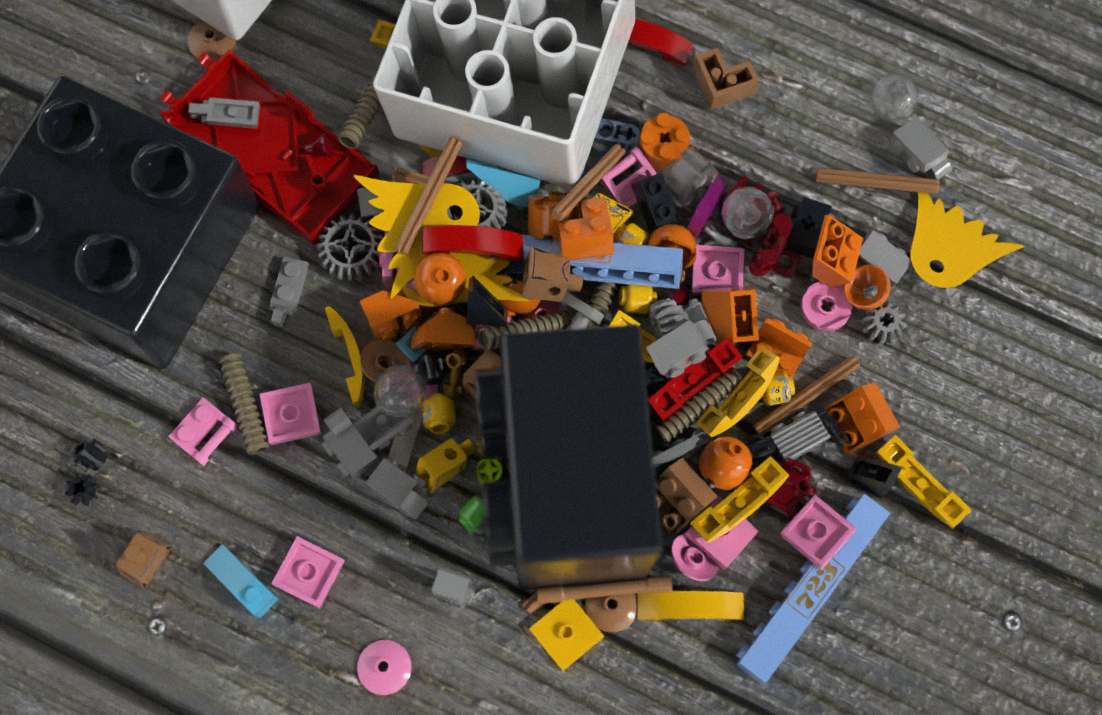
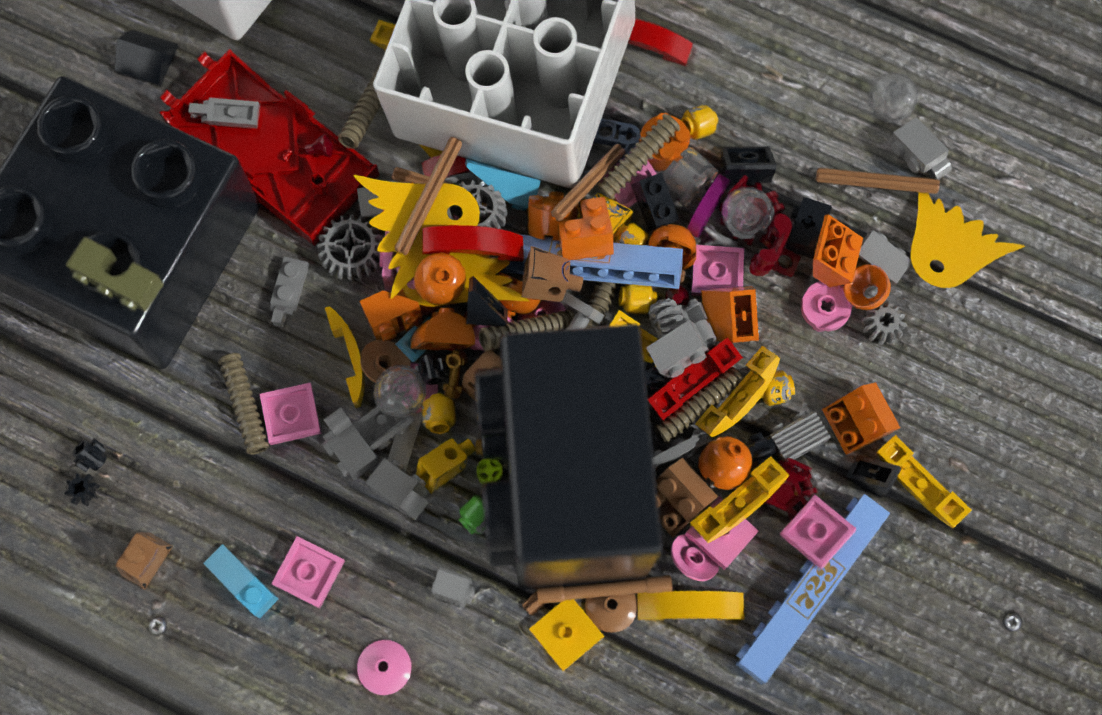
(93, 264): none -> olive arch
(144, 57): none -> black slope
(196, 428): bright pink plate -> none
(214, 47): medium nougat dish -> none
(638, 157): none -> dark tan piece
(700, 121): none -> yellow head
(723, 84): medium nougat brick -> none
(752, 161): none -> black slope
(787, 345): orange bracket -> none
(806, 395): medium nougat axle -> none
(830, 424): black piece -> none

